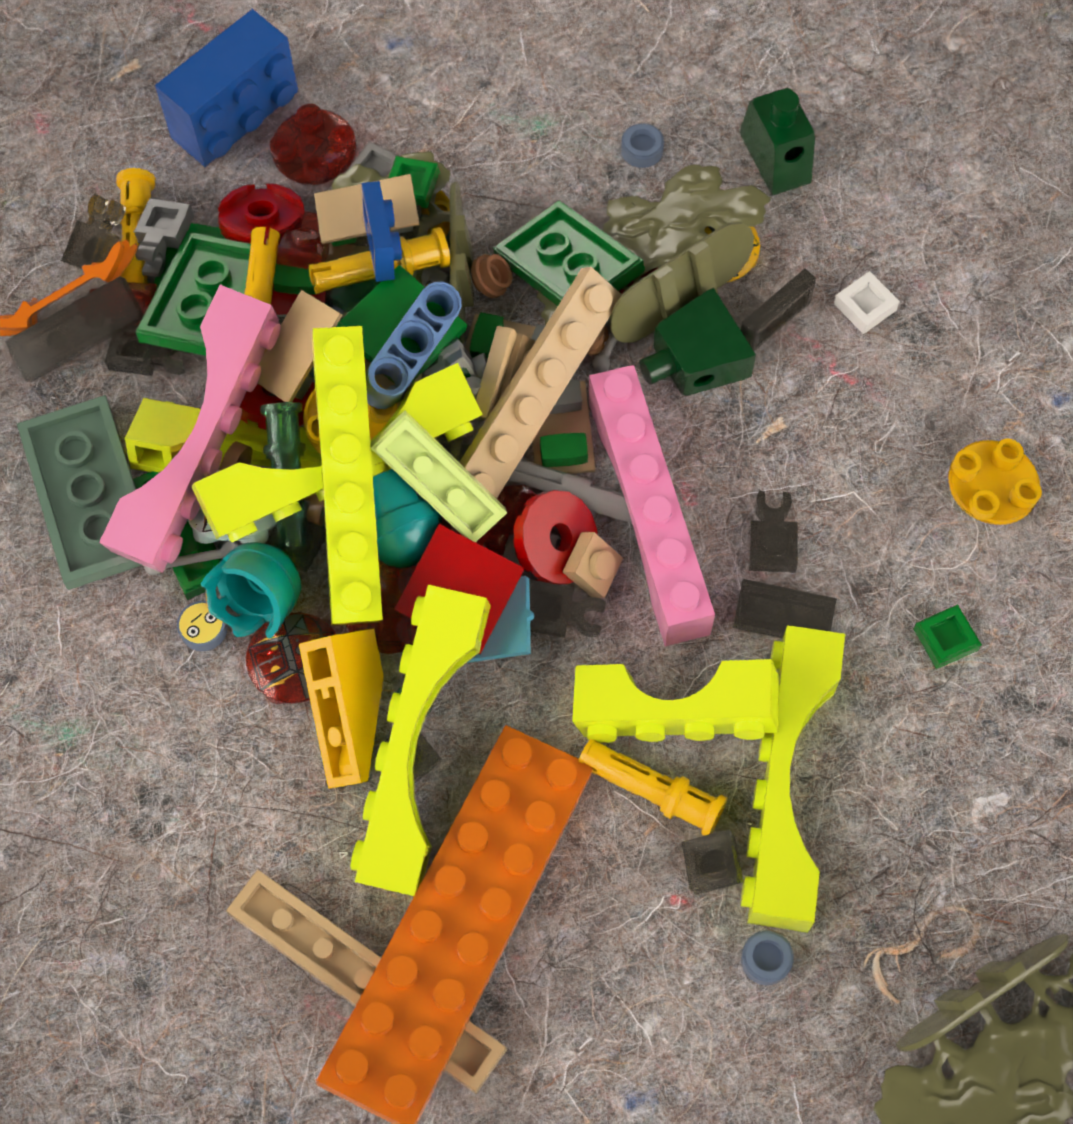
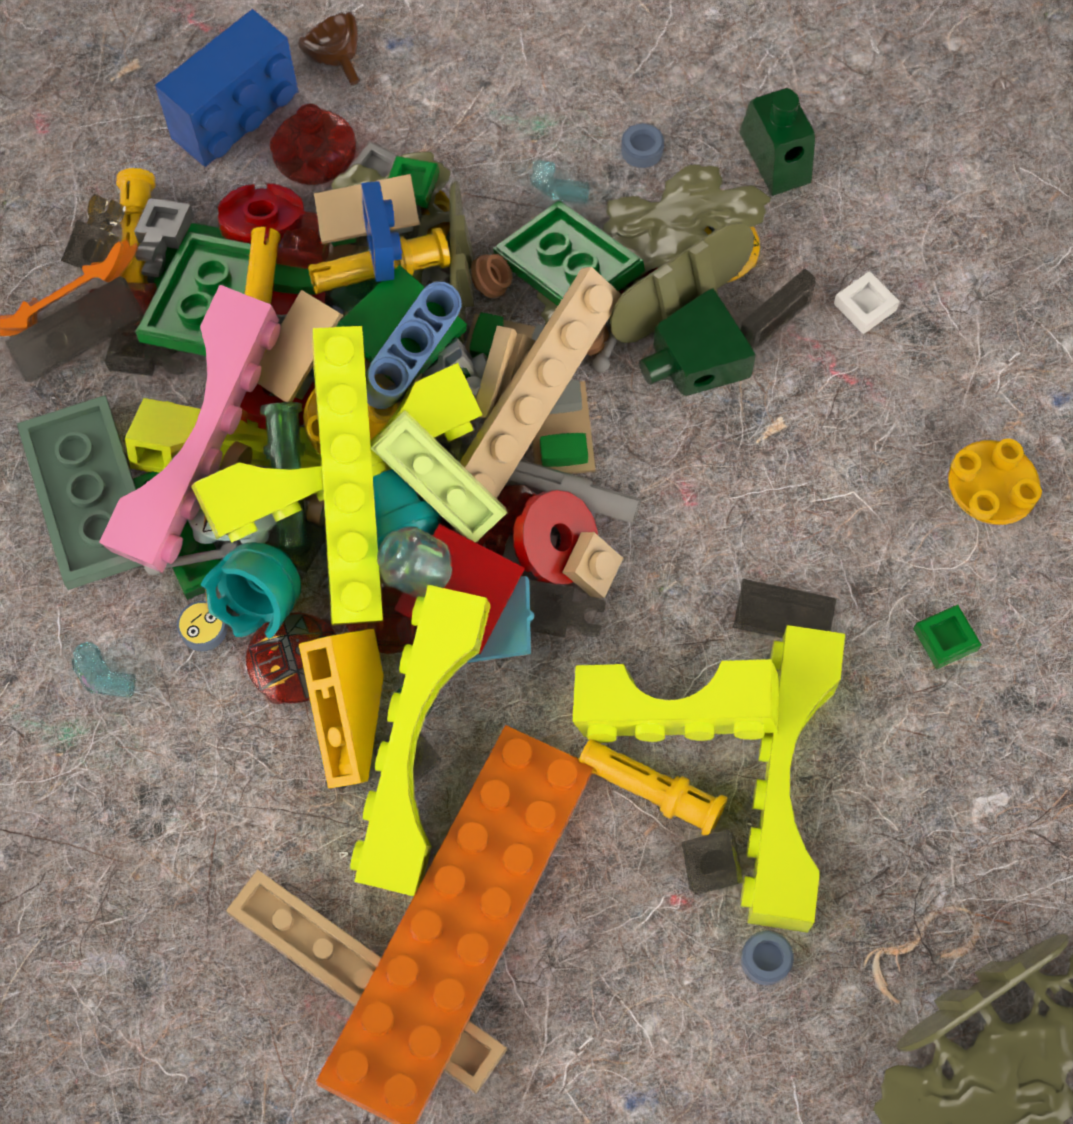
(97, 677): none -> clear light blue arm
(333, 43): none -> reddish brown piece
(413, 560): none -> clear light blue head
(557, 188): none -> clear light blue arm
(659, 526): bright pink arch -> none
(771, 540): clear smoke plate -> none

